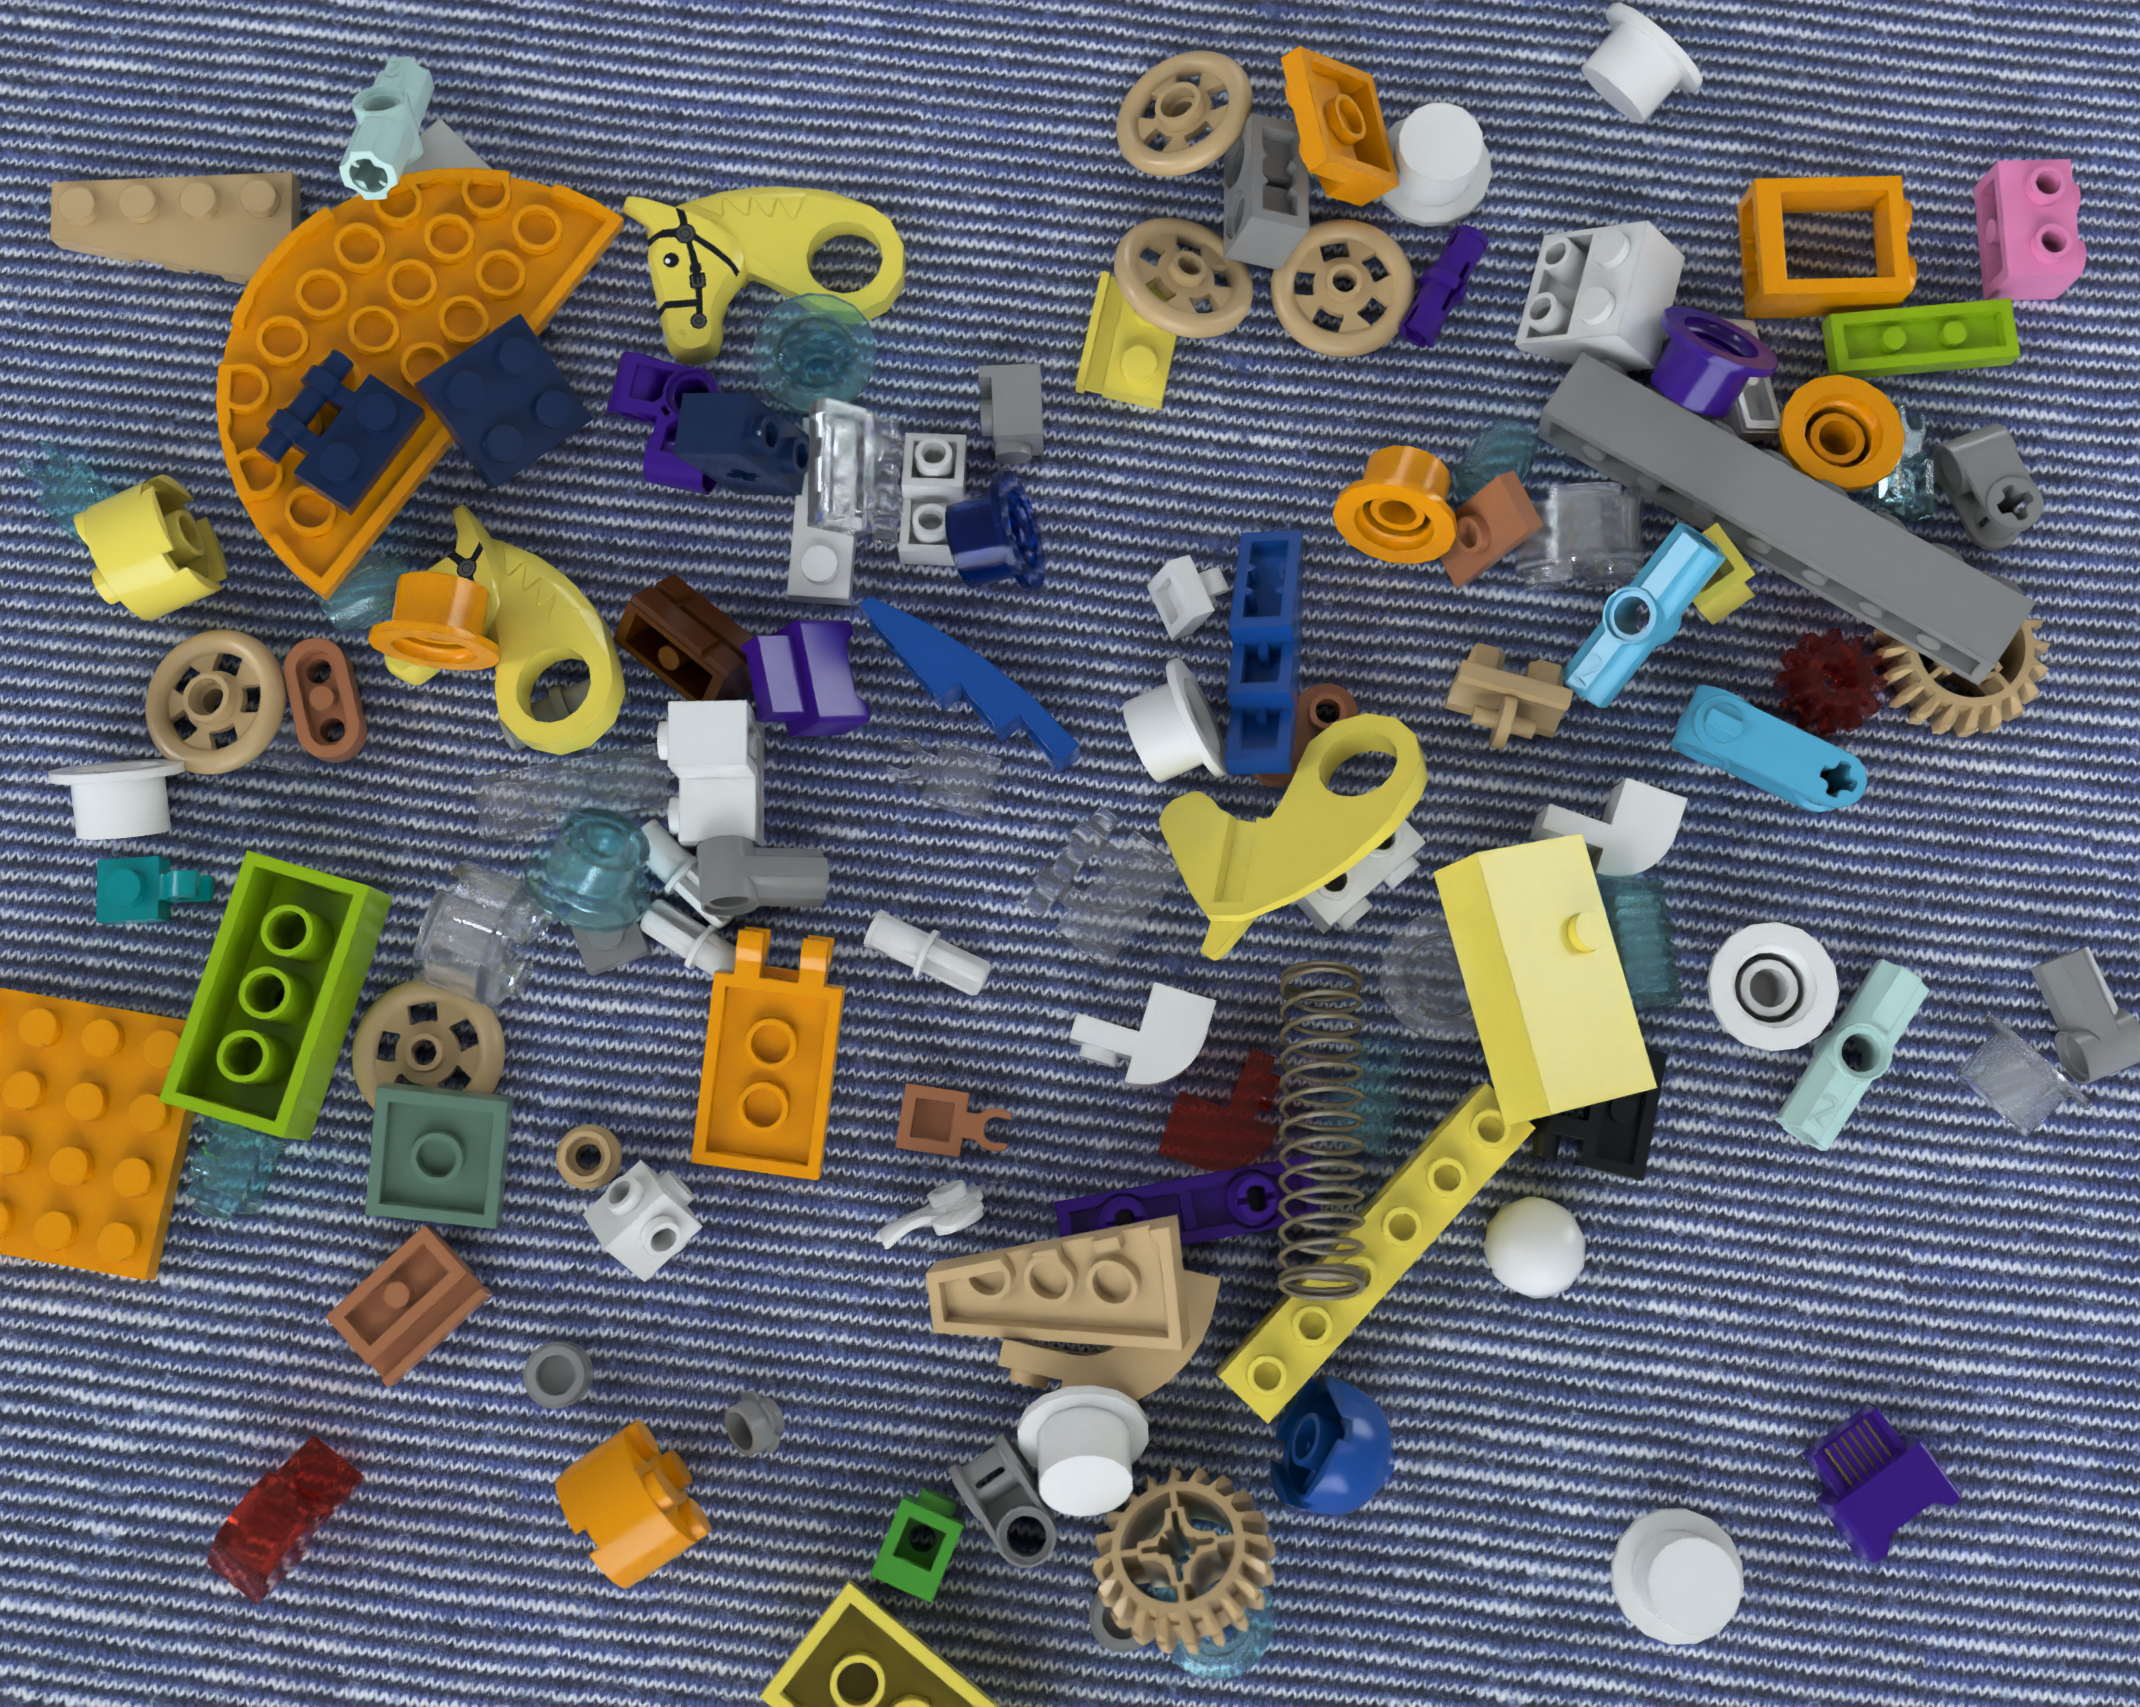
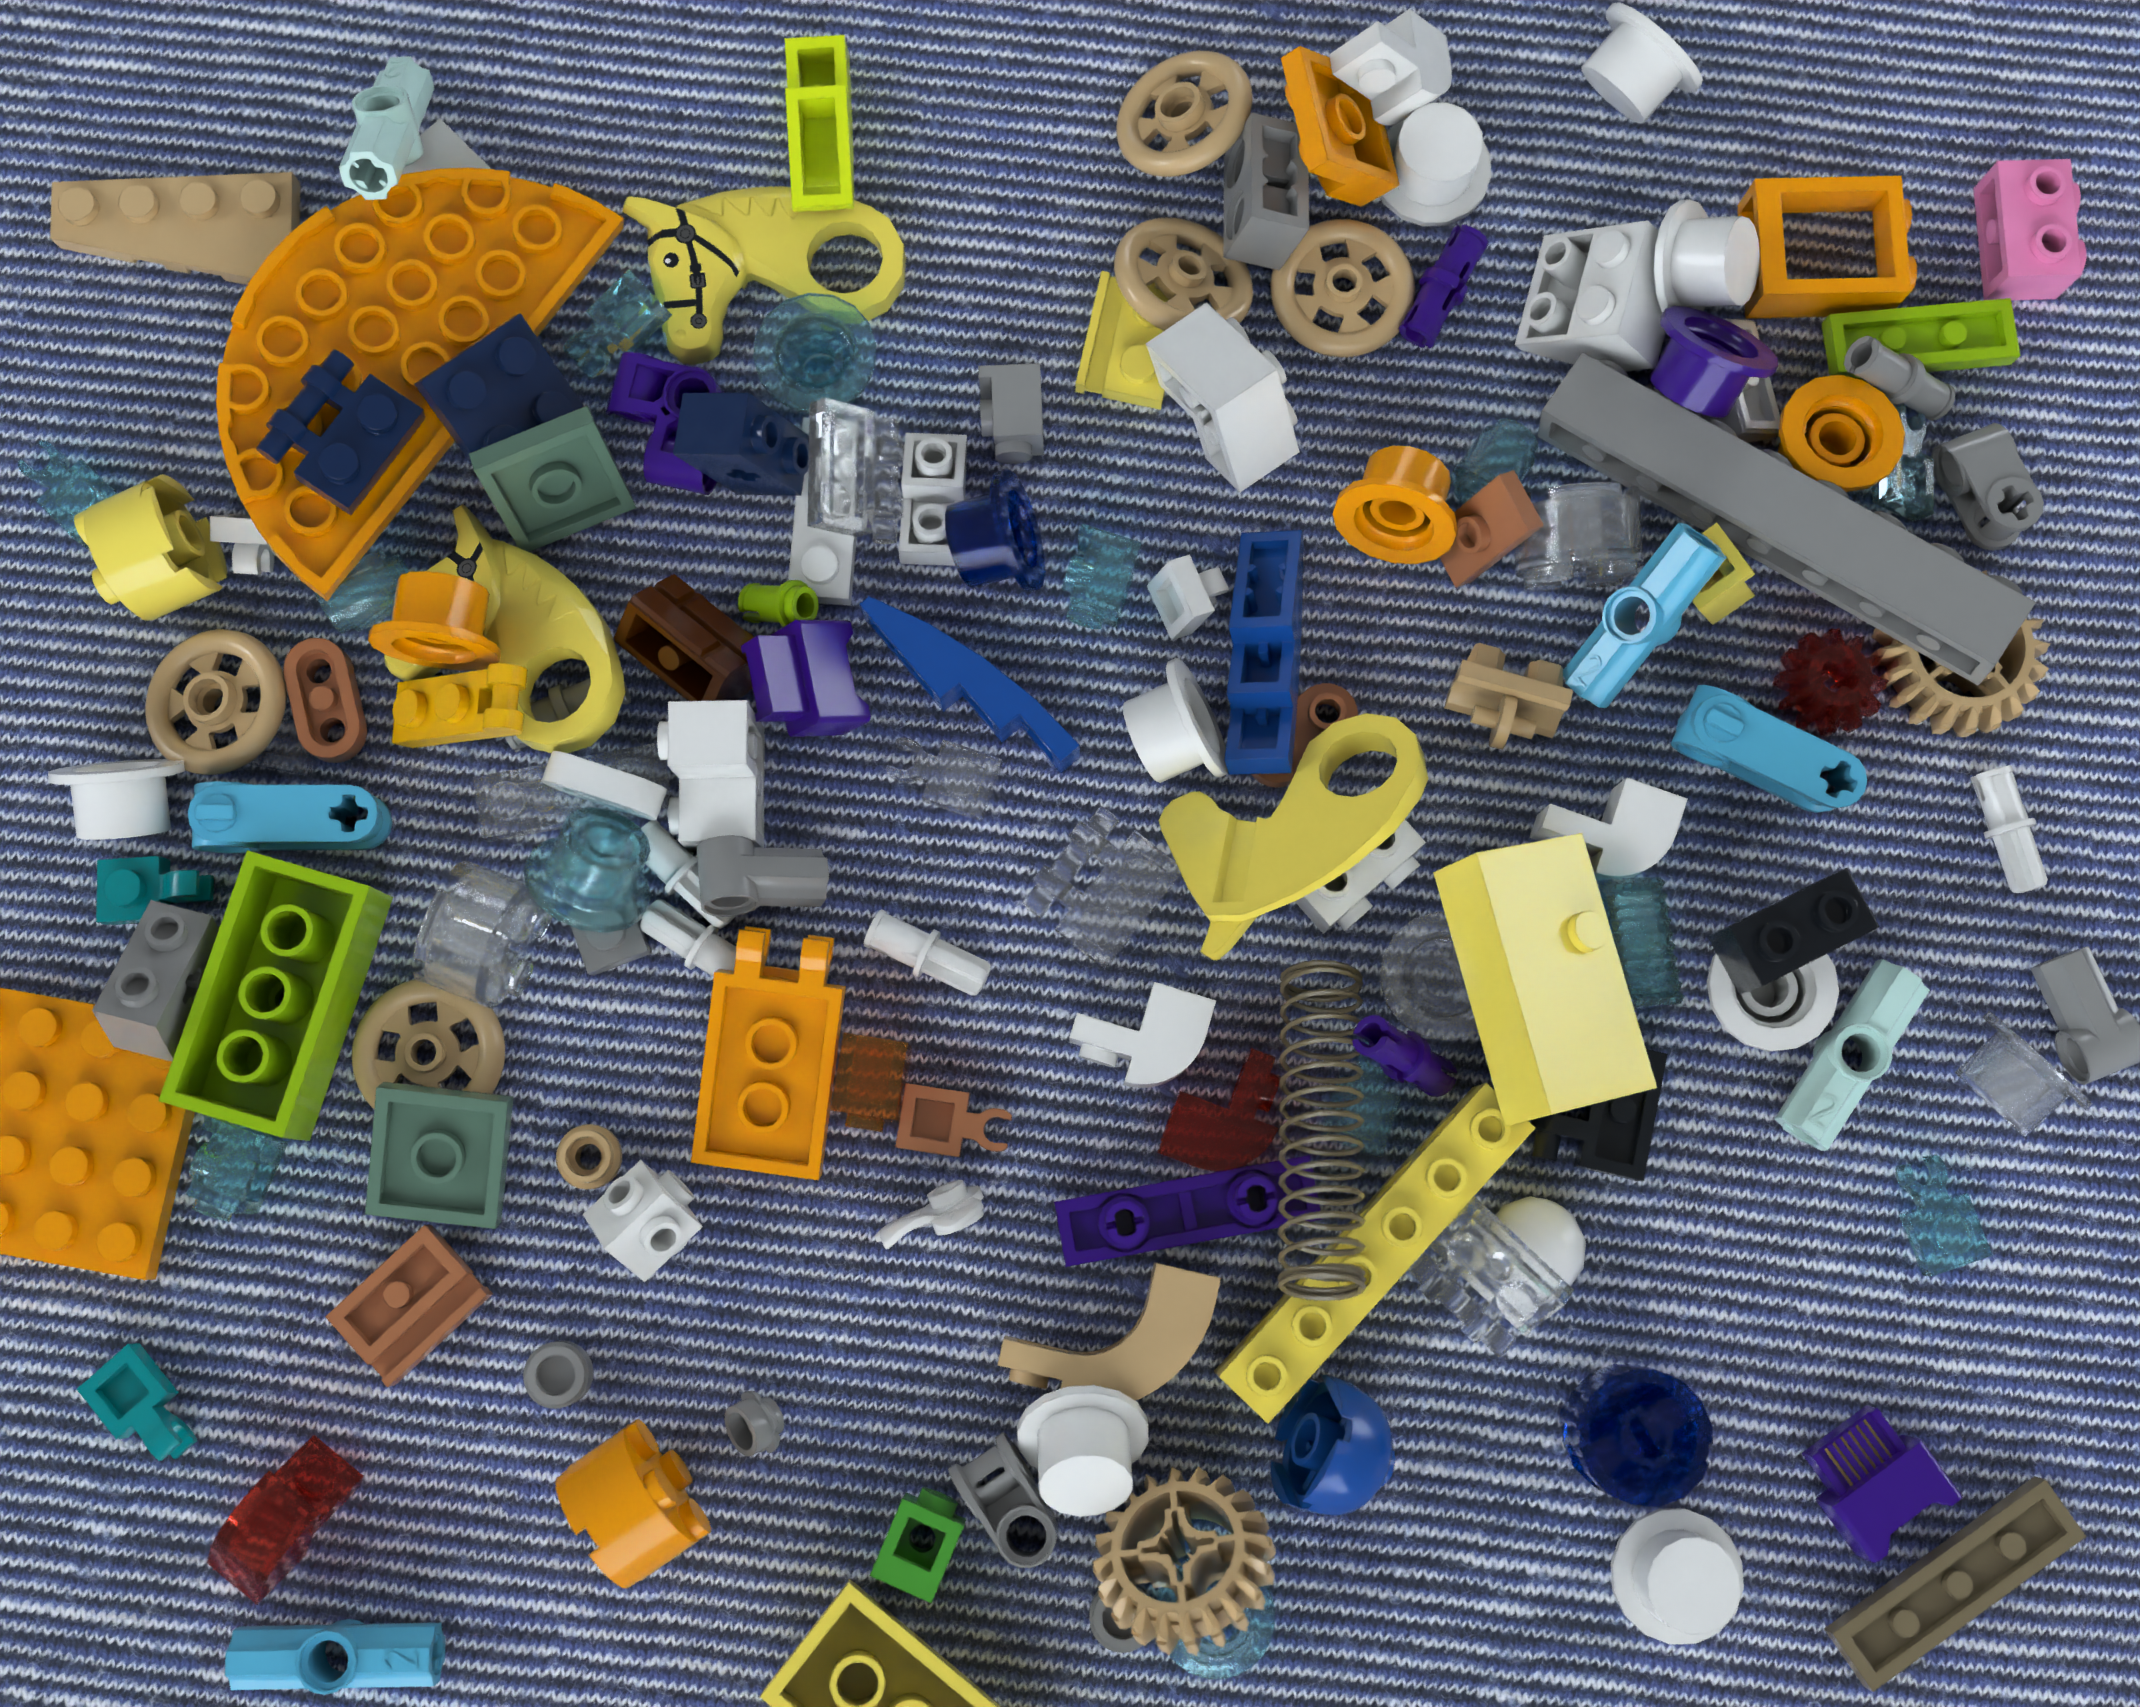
(131, 1397): none -> teal plate
(156, 980): none -> light grey brick
(250, 551): none -> white tile
(284, 817): none -> medium azure piece
(297, 1656): none -> medium azure piece
(459, 707): none -> yellow plate
(553, 480): none -> sand green plate
(604, 785): none -> white beam
(623, 320): none -> clear light blue plate
(778, 603): none -> lime pin
(819, 123): none -> neon yellow slope
(871, 1081): none -> clear orange brick
(1078, 1288): tan wing -> none
(1101, 577): none -> clear light blue brick
(1228, 393): none -> white brick
(1396, 66): none -> white brick
(1404, 1056): none -> dark purple pin
(1497, 1267): none -> clear plate
(1637, 1434): none -> clear blue brick
(1704, 258): none -> white piece
(1793, 931): none -> black brick
(1899, 377): none -> light grey pin
(1941, 1227): none -> clear light blue plate
(1954, 1583): none -> dark tan plate
(2010, 829): none -> white axle

